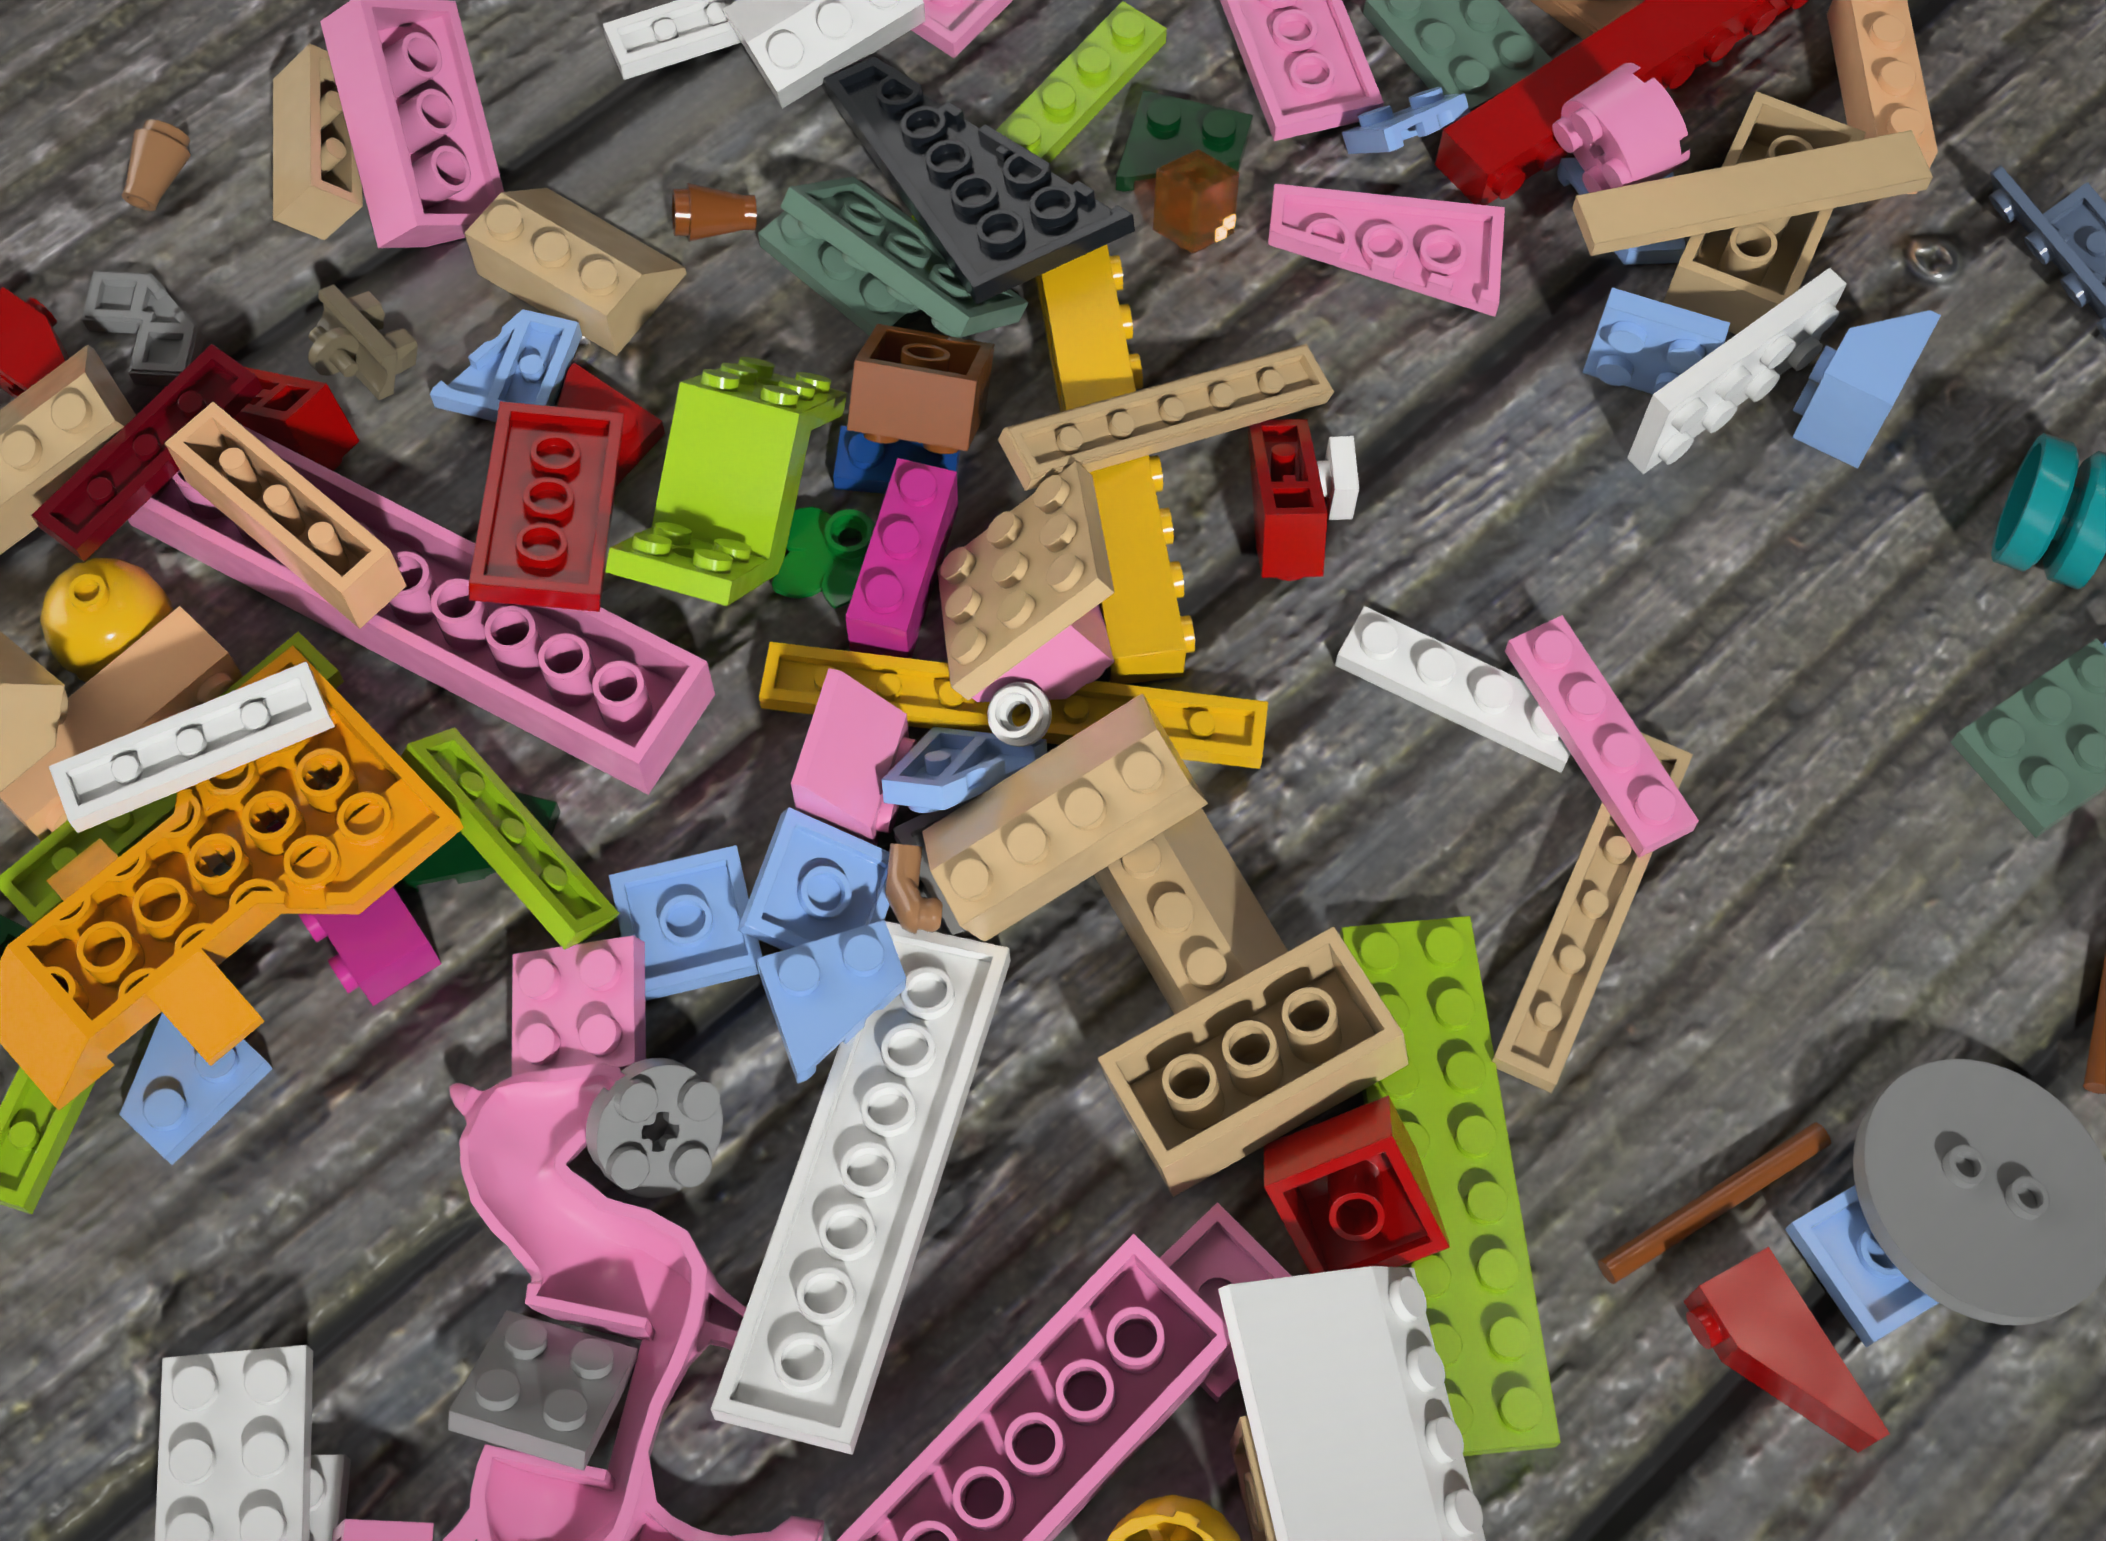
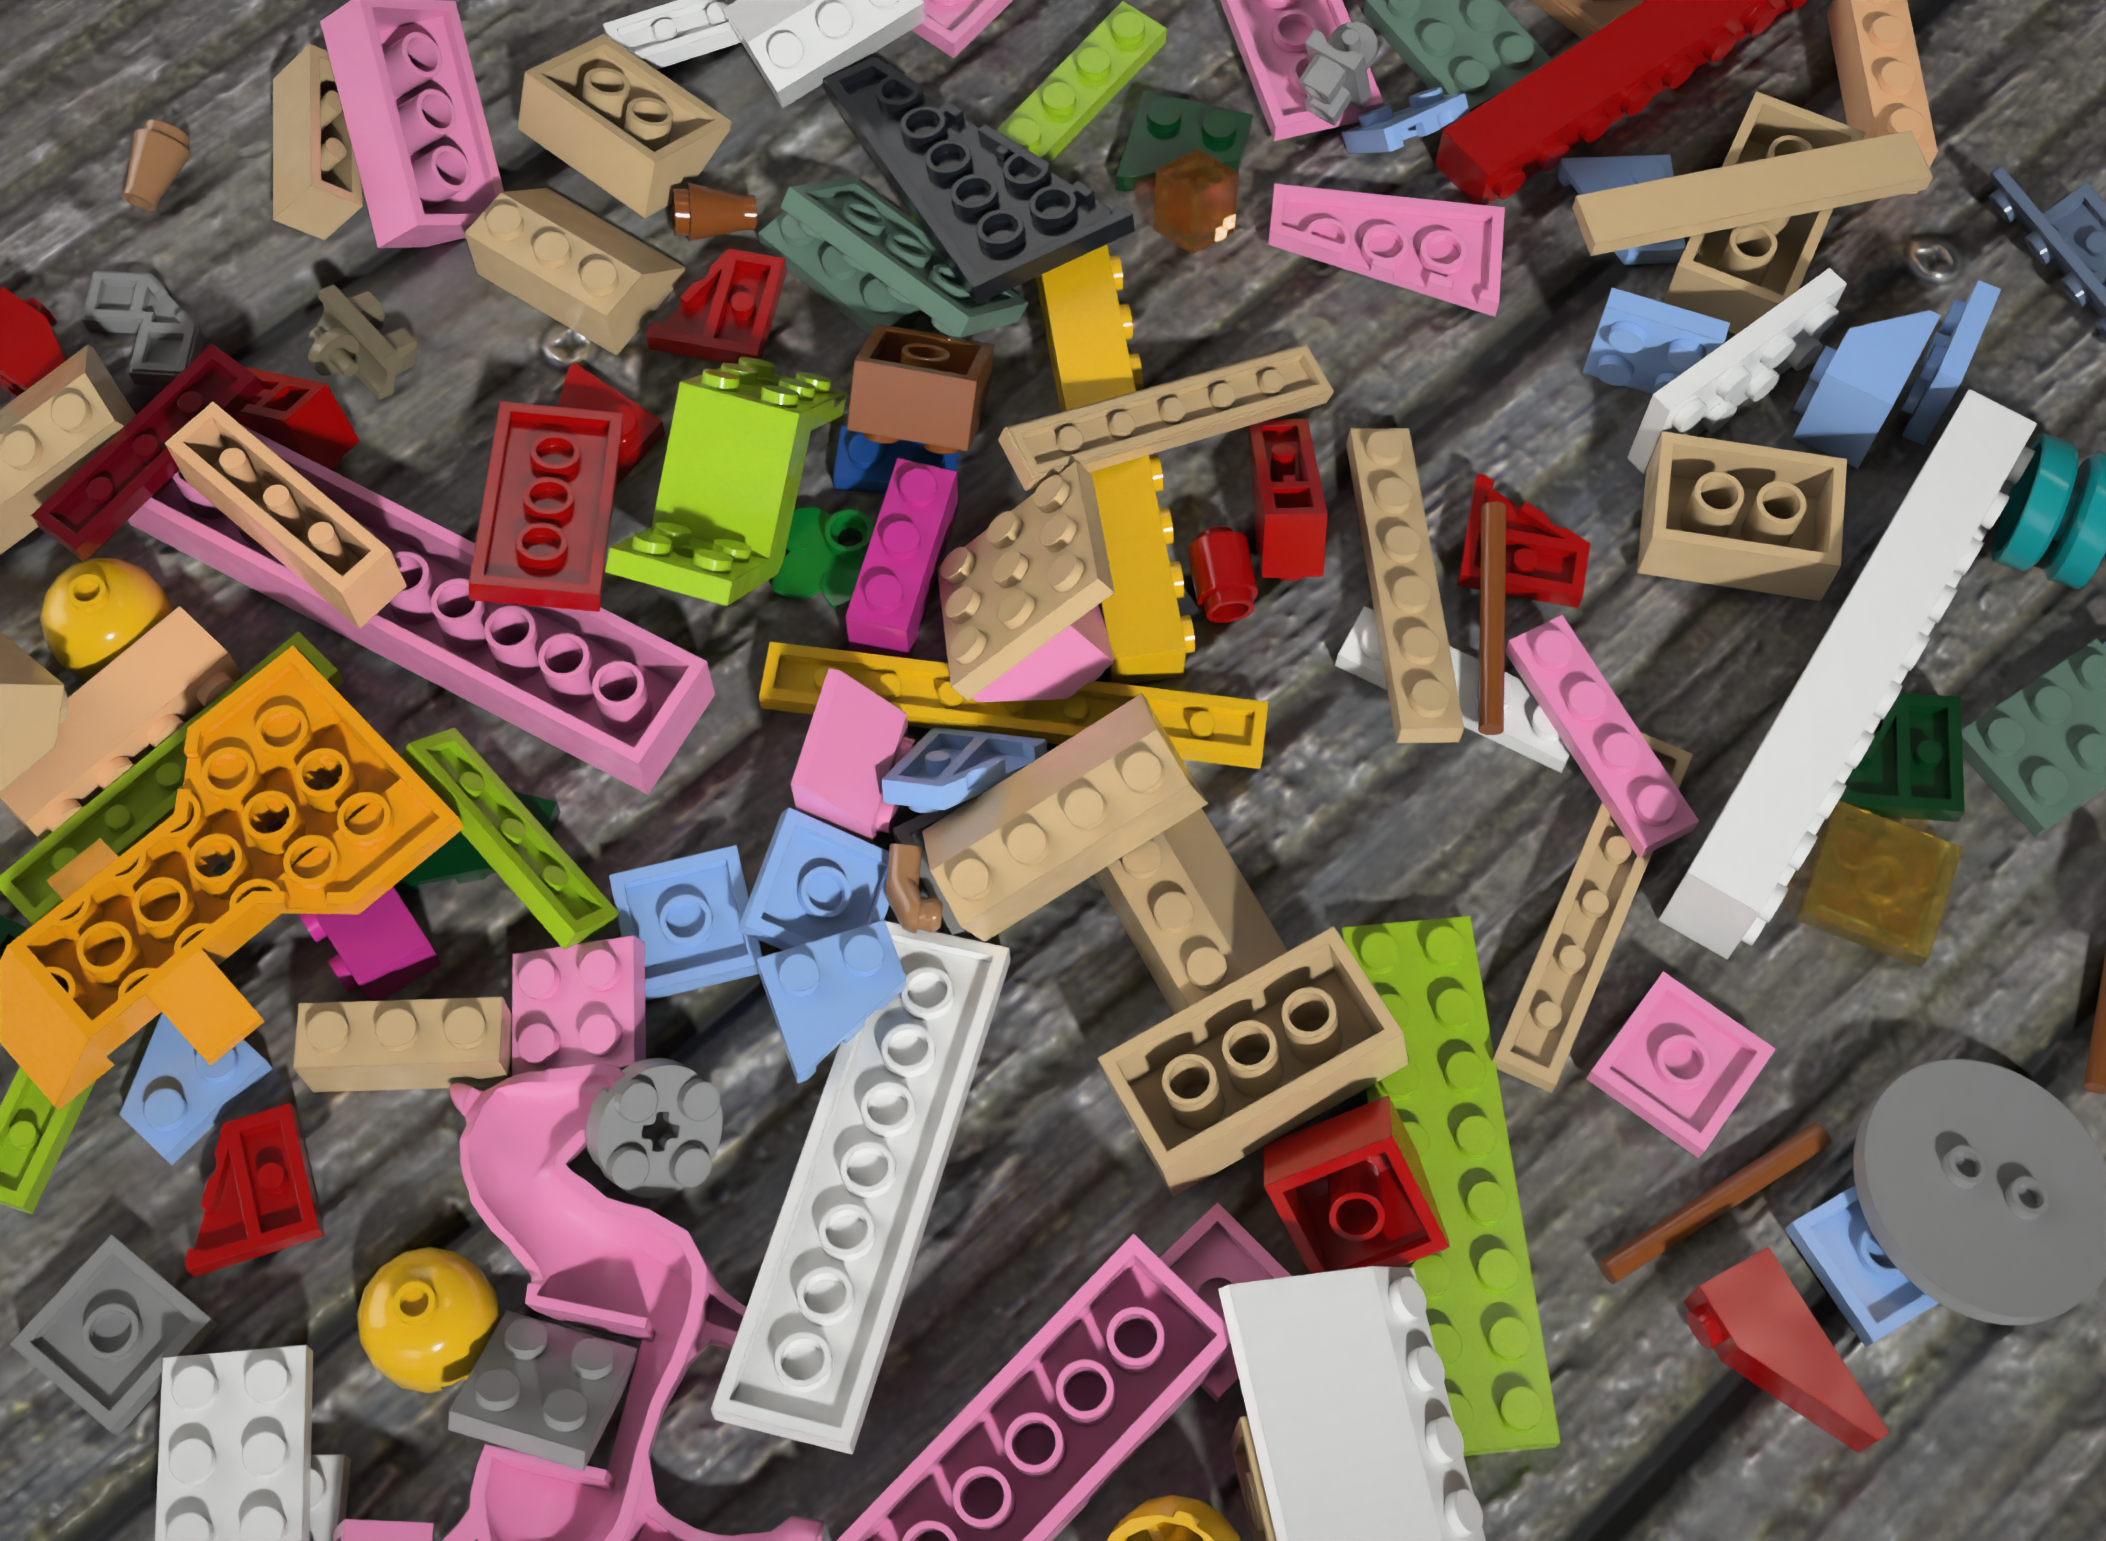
(110, 1332): none -> light grey plate
(190, 747): white plate -> none
(258, 1193): none -> red wing
(403, 1044): none -> tan brick
(427, 1318): none -> yellow cylinder
(518, 366): light blue wing -> none
(620, 123): none -> tan slope
(726, 311): none -> red wing
(1003, 705): white plate -> none
(1222, 574): none -> red brick
(1338, 70): none -> light grey hips
(1340, 477): white plate -> none
(1404, 587): none -> tan plate
(1492, 619): none -> dark orange bar
(1541, 558): none -> red wing
(1622, 131): bright pink brick -> none
(1681, 1064): none -> bright pink plate
(1742, 516): none -> tan brick
(1851, 679): none -> white brick
(1879, 884): none -> clear yellow plate
(1913, 762): none -> dark green wing
(1947, 361): none -> light blue plate

